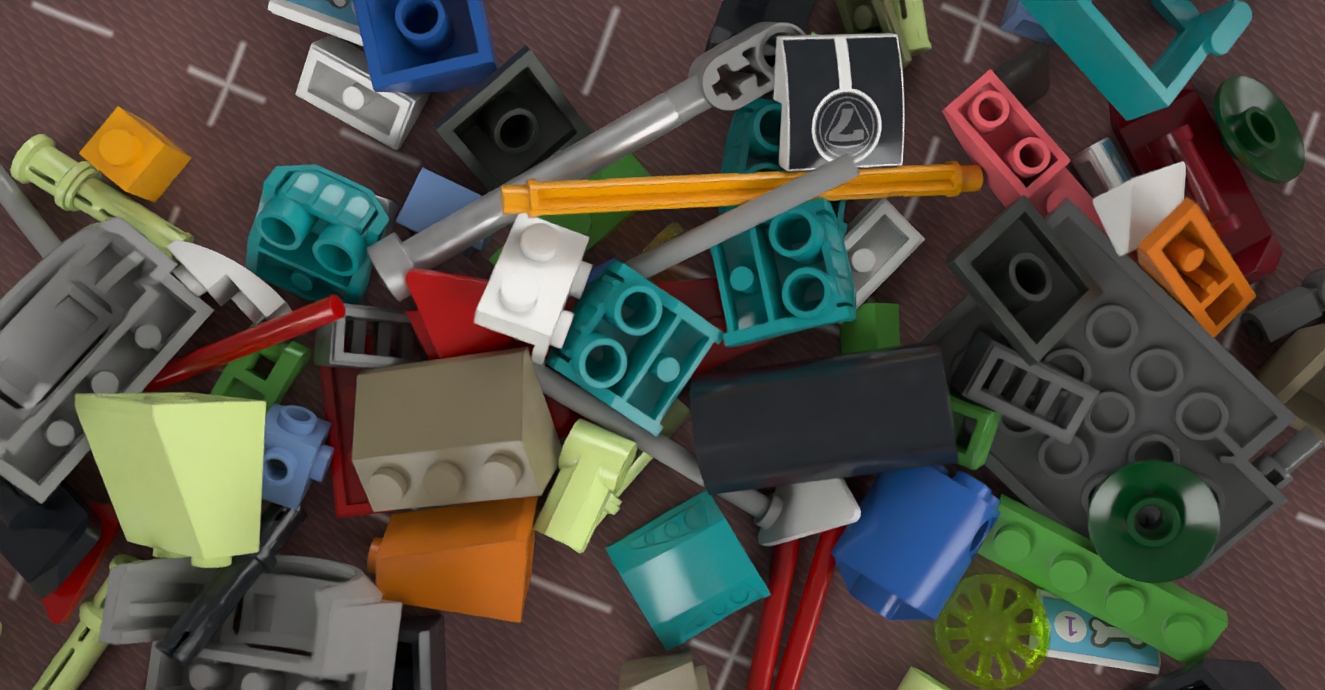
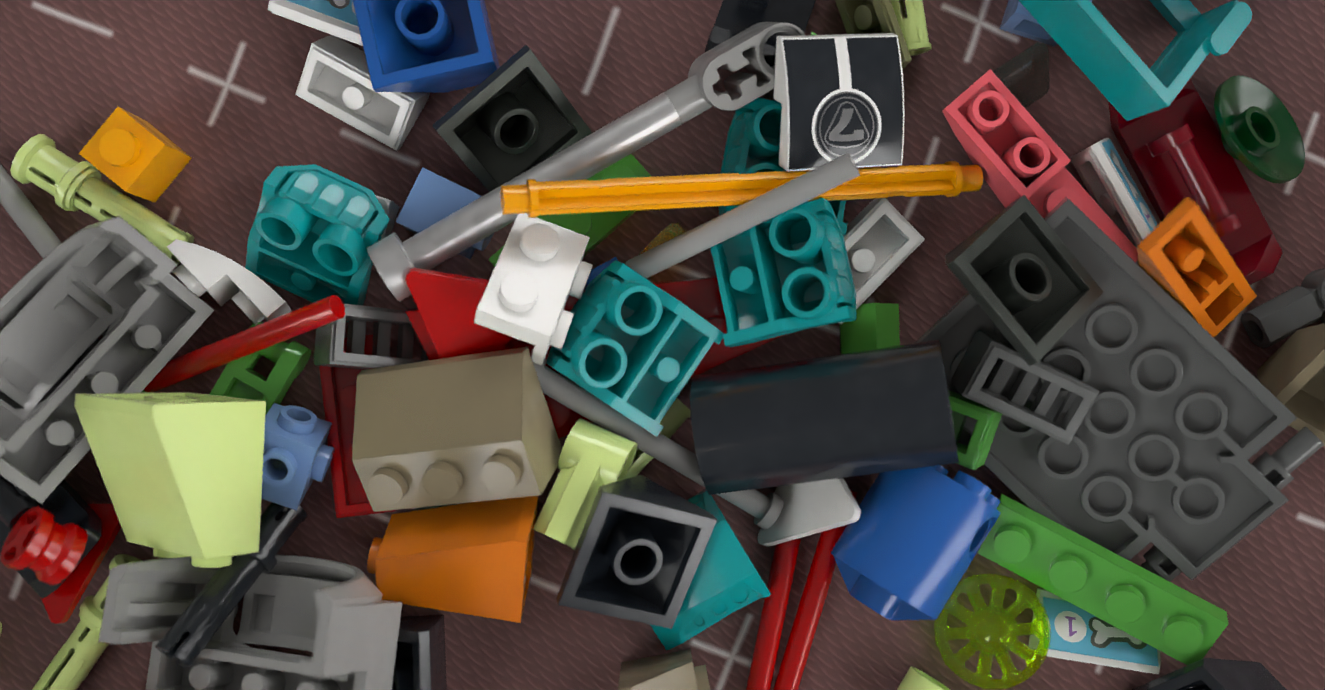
(44, 546): none -> red wheel
(636, 553): none -> black slope
(1140, 205): white slope -> none
(1172, 544): dark green dish -> none

